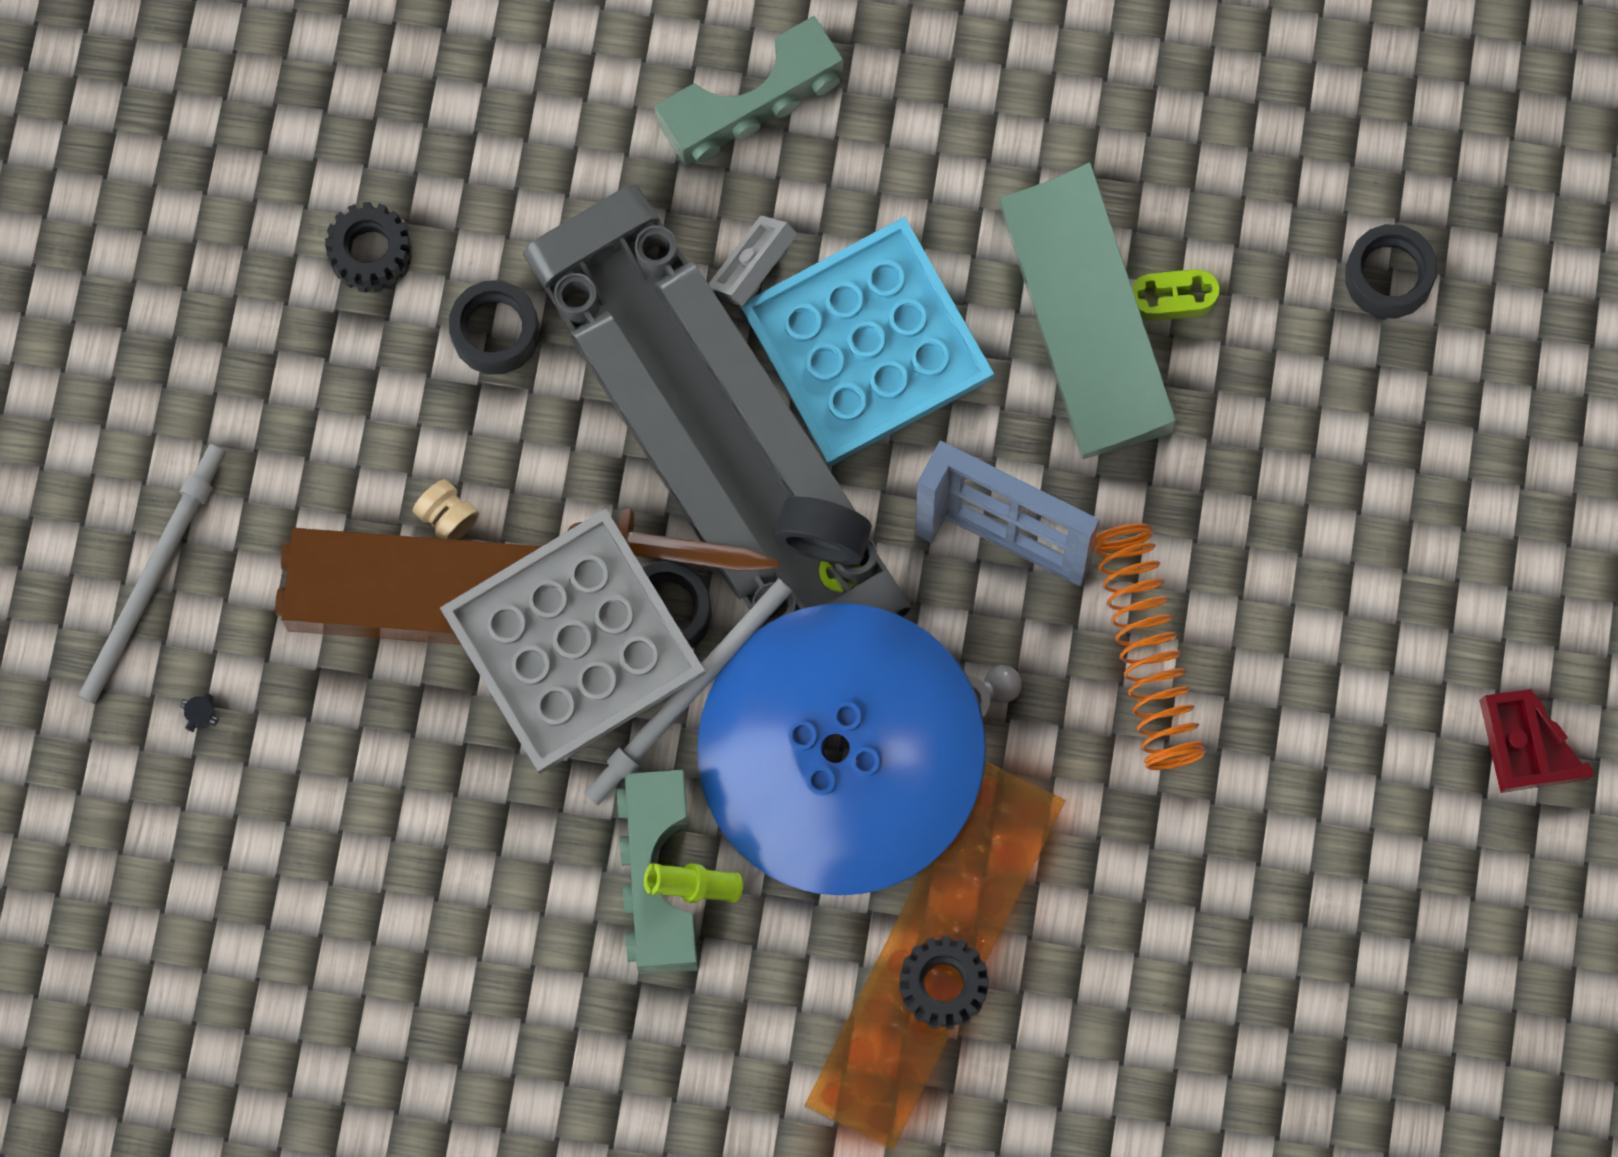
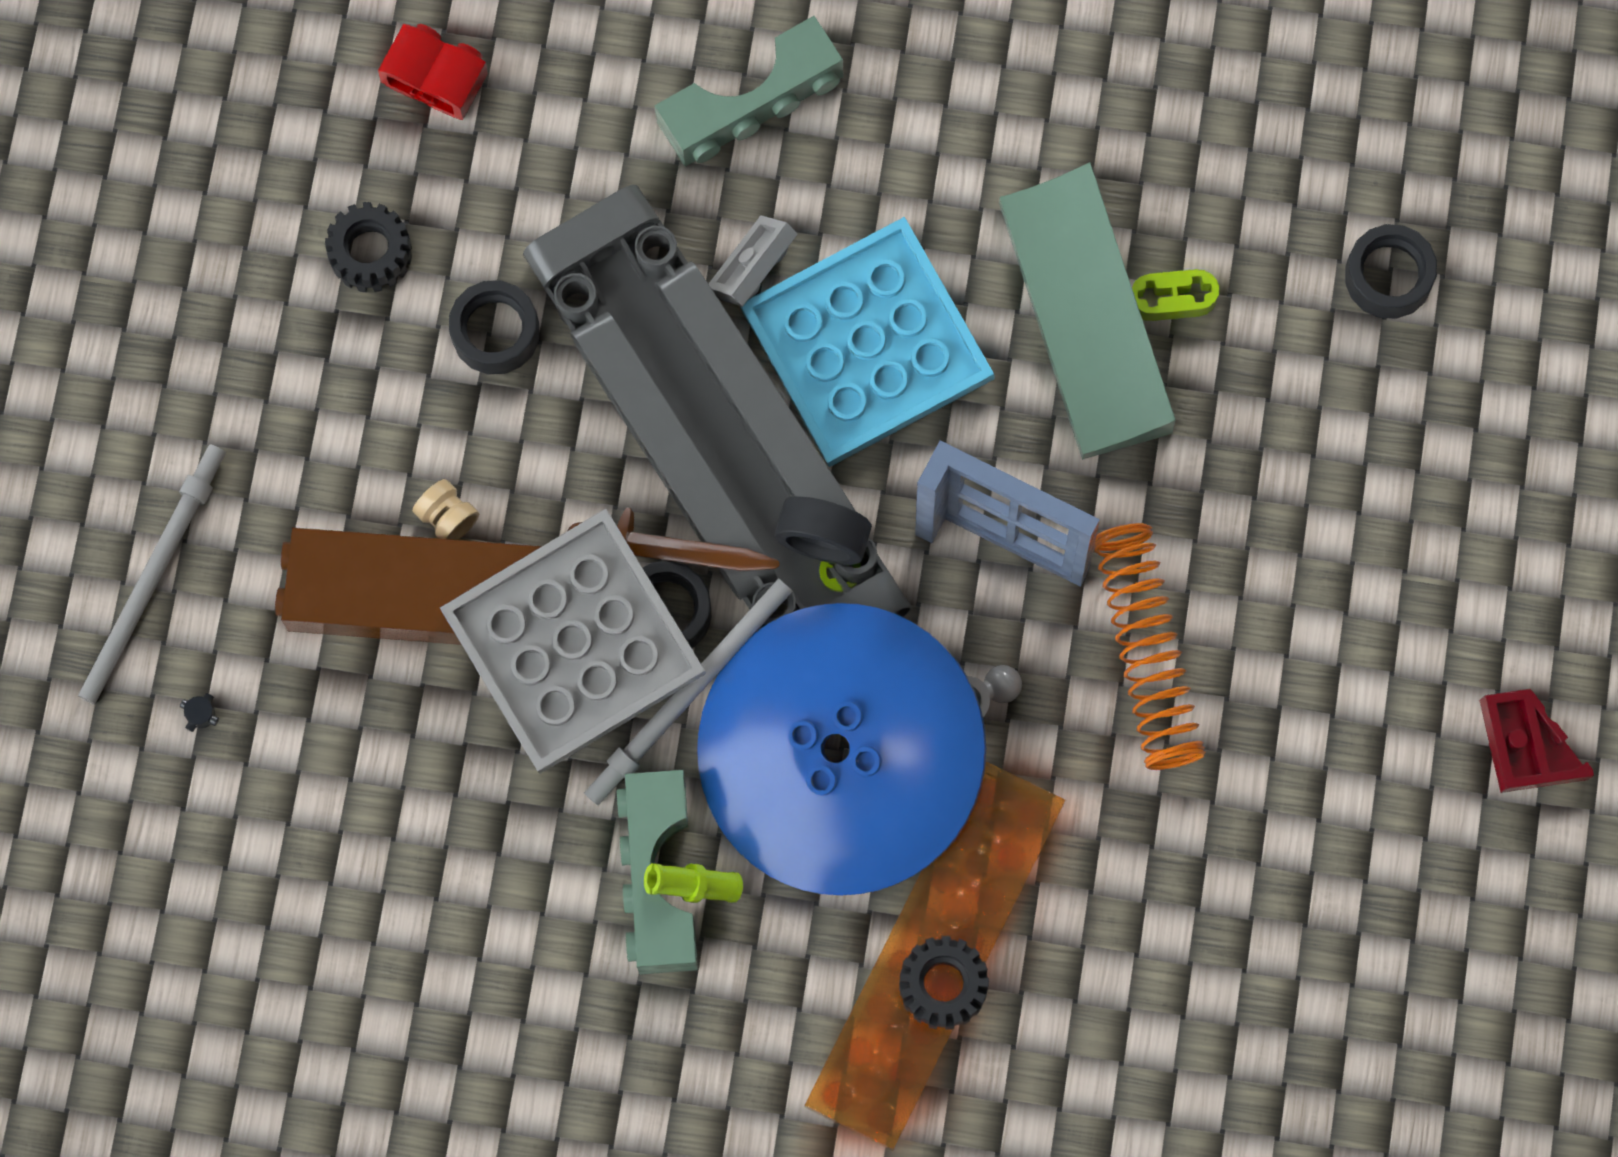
(433, 70): none -> red brick

